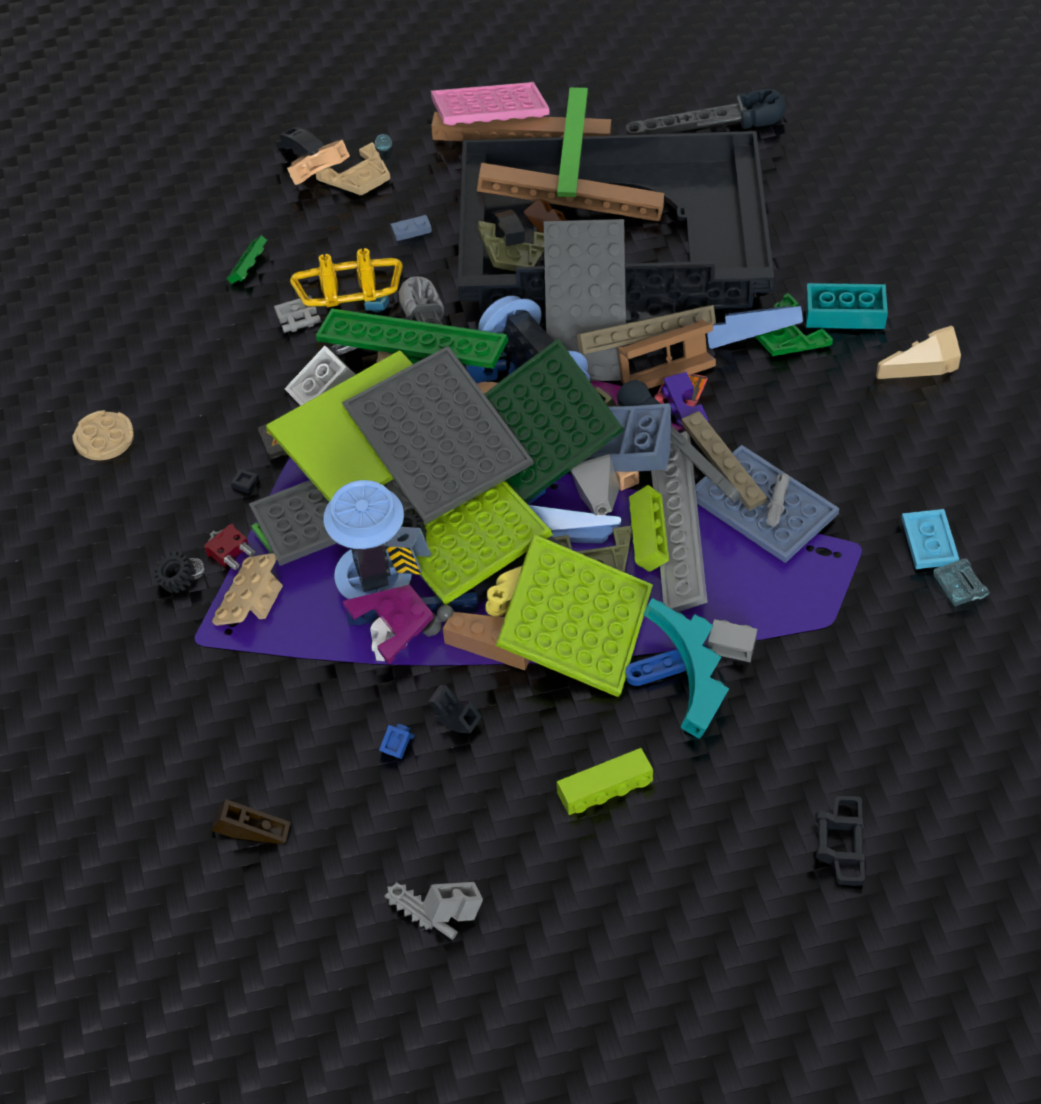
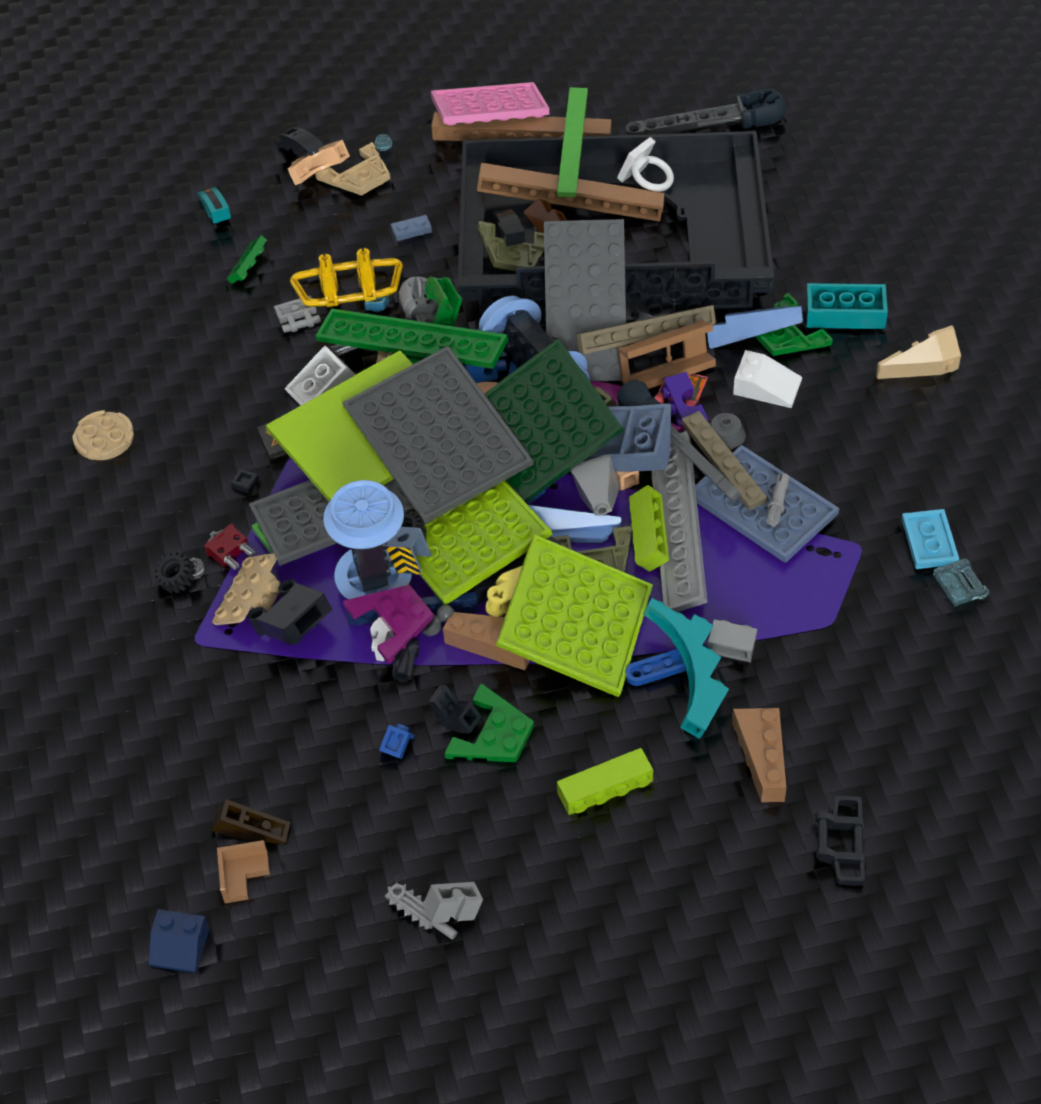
(177, 941): none -> dark blue slope
(214, 205): none -> teal slope
(239, 863): none -> medium nougat panel
(292, 615): none -> black piece
(405, 661): none -> black piece
(446, 298): none -> green piece
(502, 734): none -> green wing
(638, 160): none -> white tile
(729, 430): none -> dark grey cone
(763, 749): none -> medium nougat wedge
(766, 380): none -> white slope

